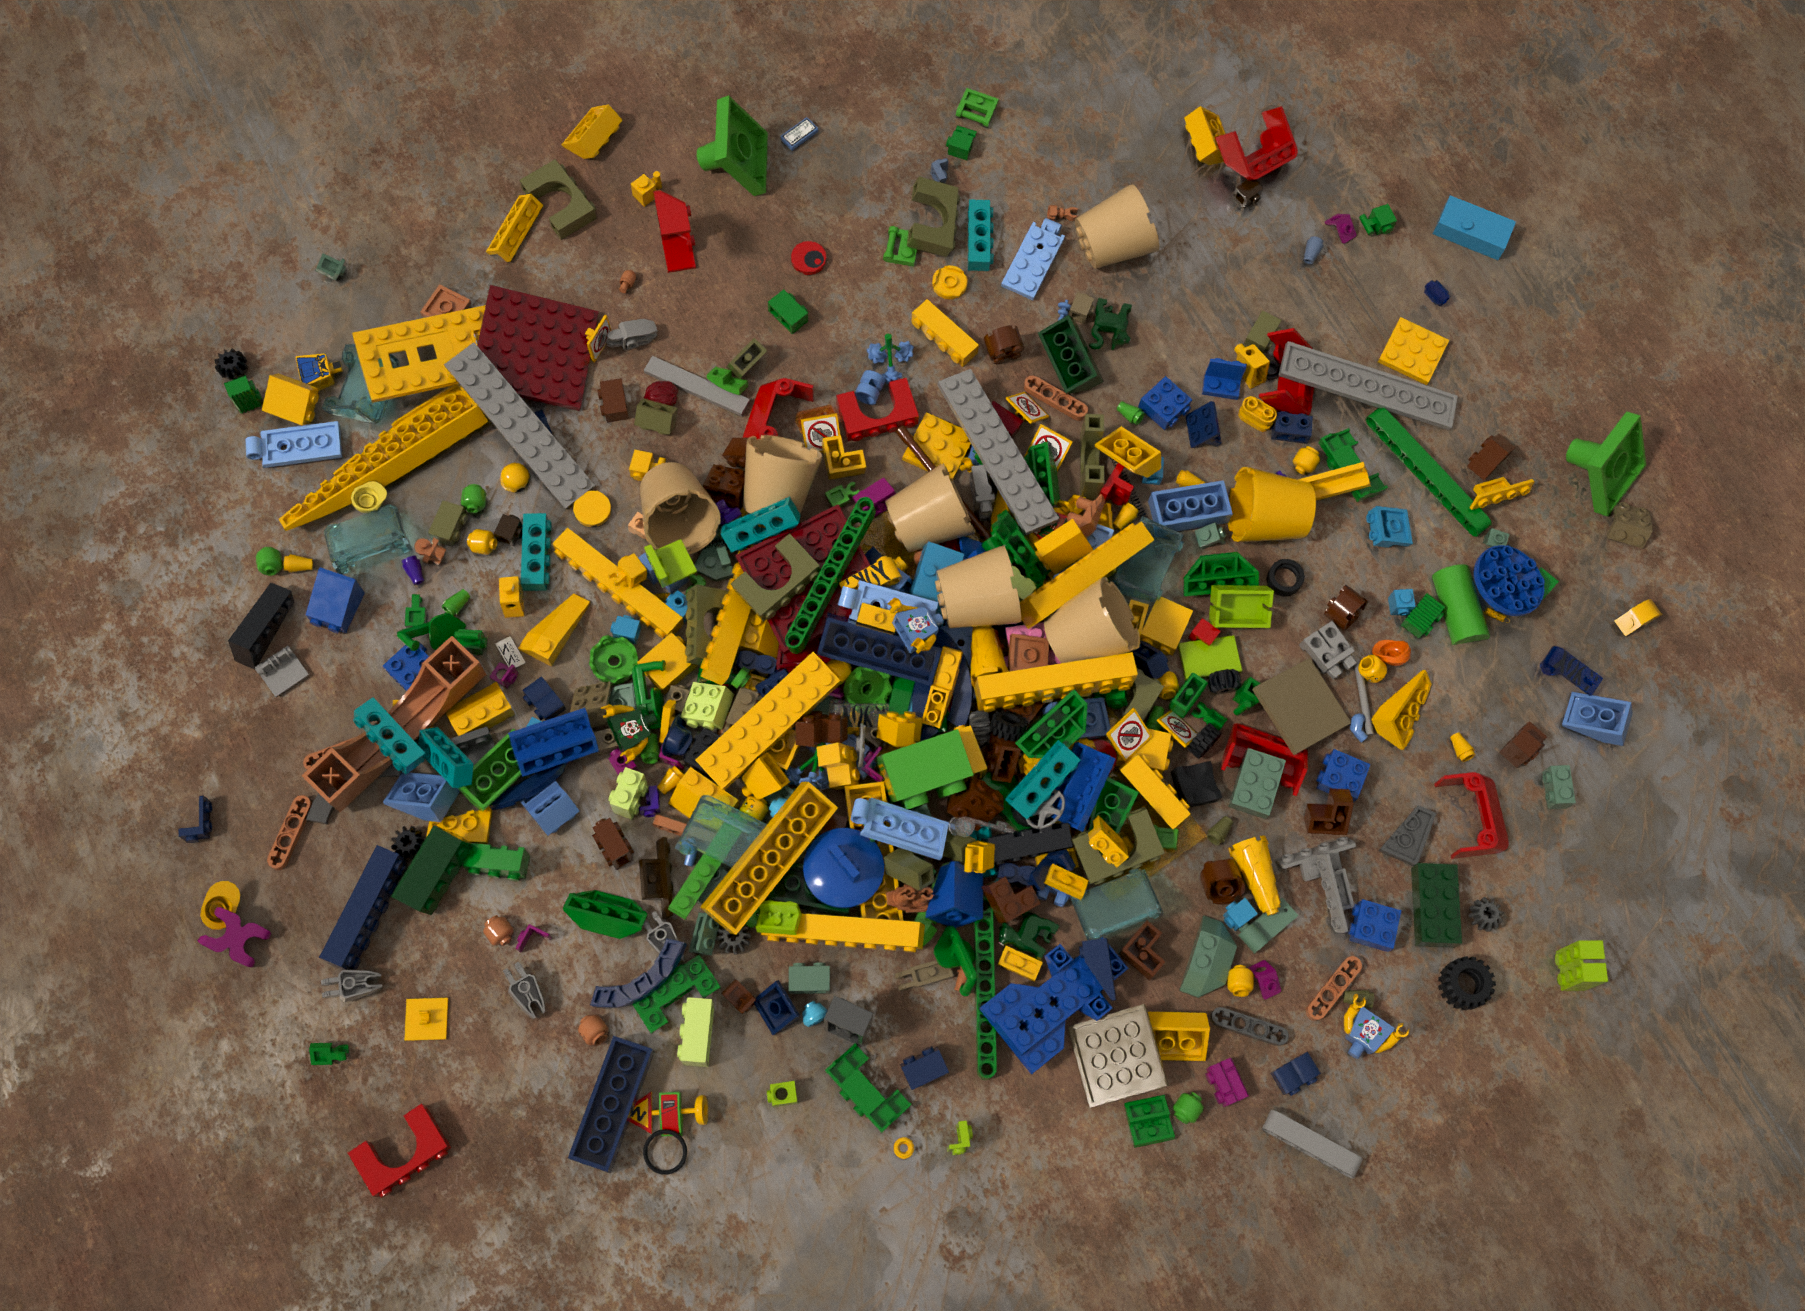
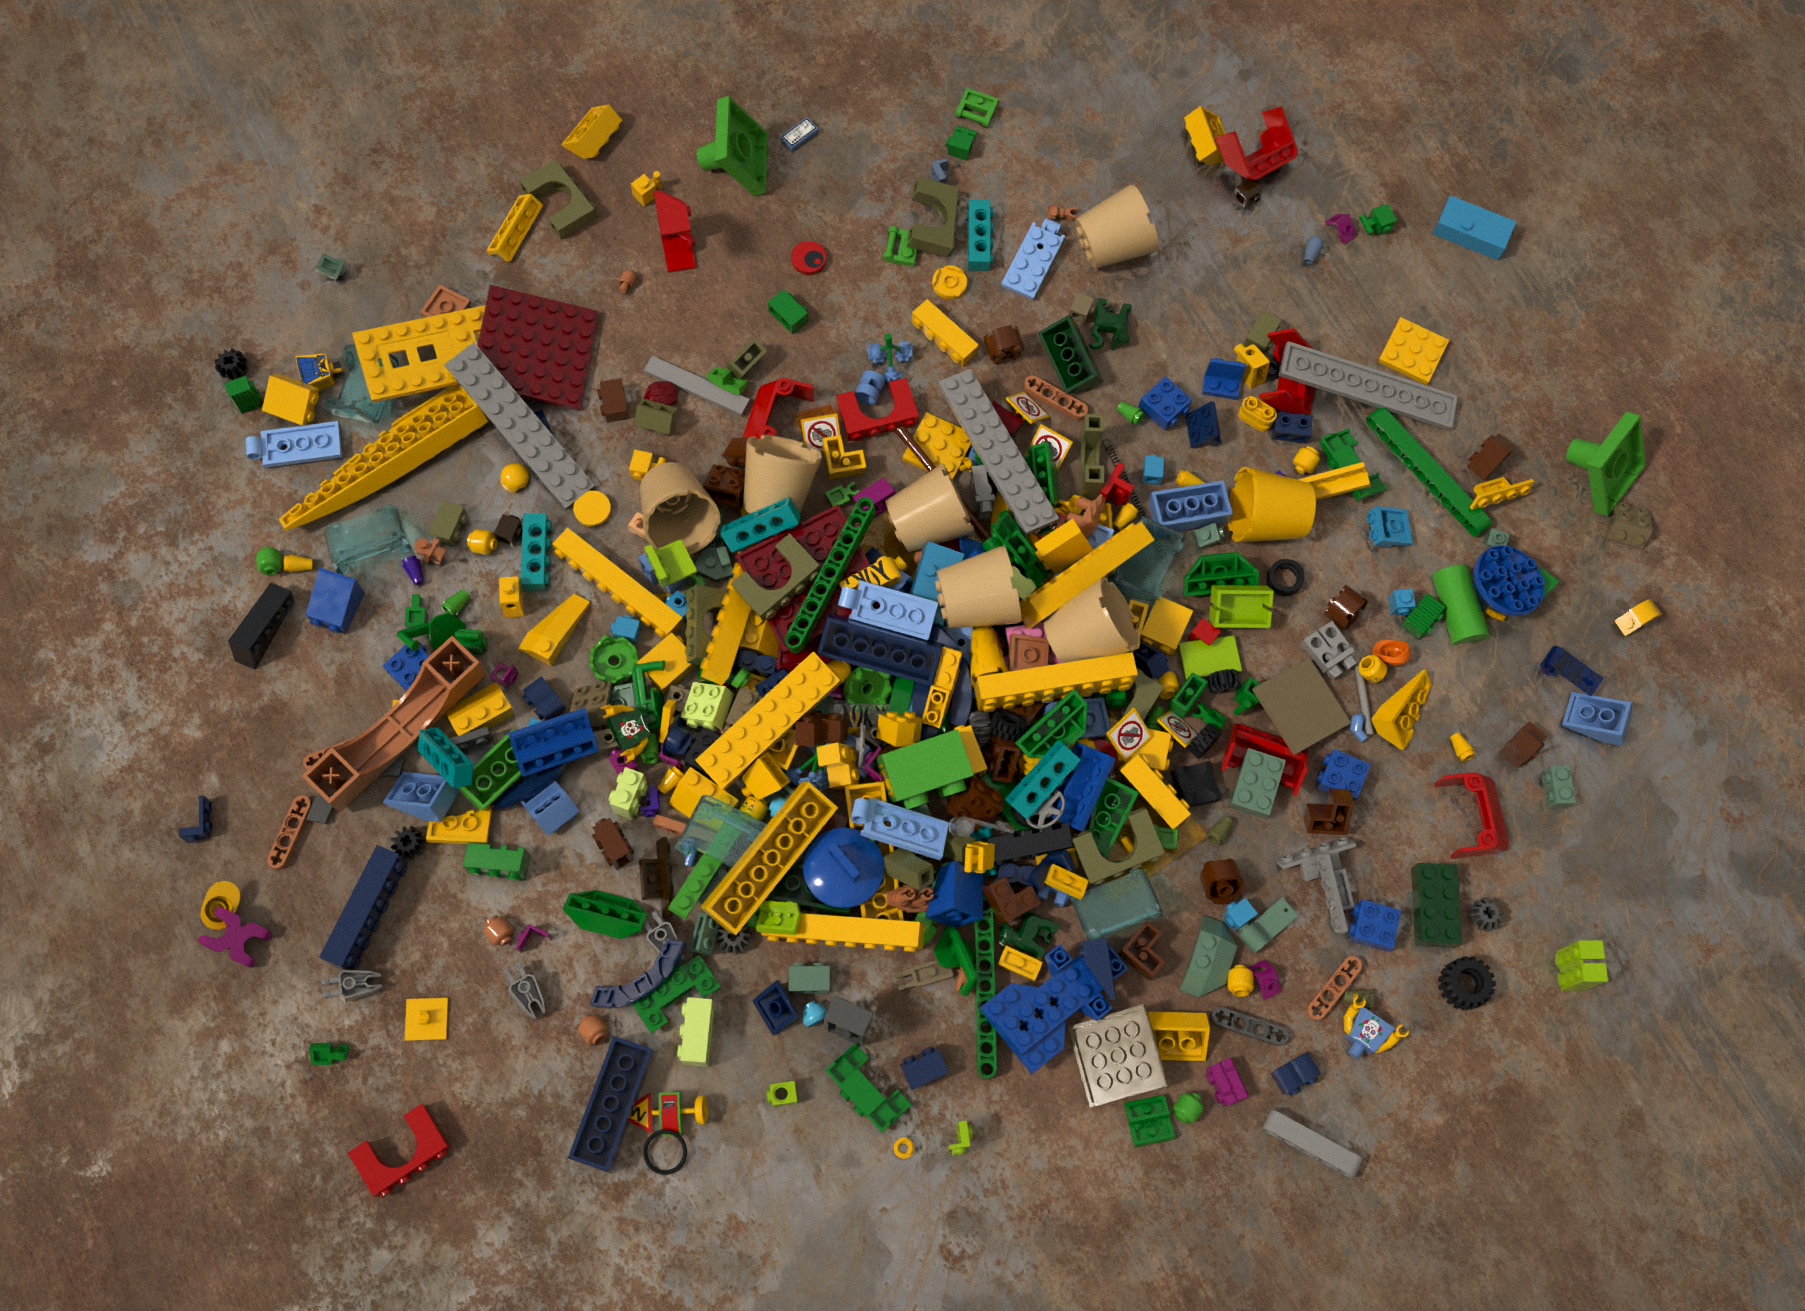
(281, 671): light grey hinge -> none
(368, 497): light yellow hat -> none
(373, 711): teal brick -> none
(432, 870): dark green slope -> none
(473, 498): bright green head -> none
(510, 652): white sticker -> none
(597, 338): piece -> none
(629, 570): yellow brick -> none
(632, 334): light grey hinge -> none
(726, 513): dark purple bracket -> none
(739, 996): reddish brown bracket -> none
(876, 617): yellow plate -> none
(915, 626): medium blue torso -> none
(1064, 308): medium blue hair -> none
(1106, 840): yellow plate -> none
(1131, 452): yellow slope -> none
(1257, 870): yellow cone -> none
(1410, 837): dark grey wing -> none
(1437, 292): clear blue brick -> none

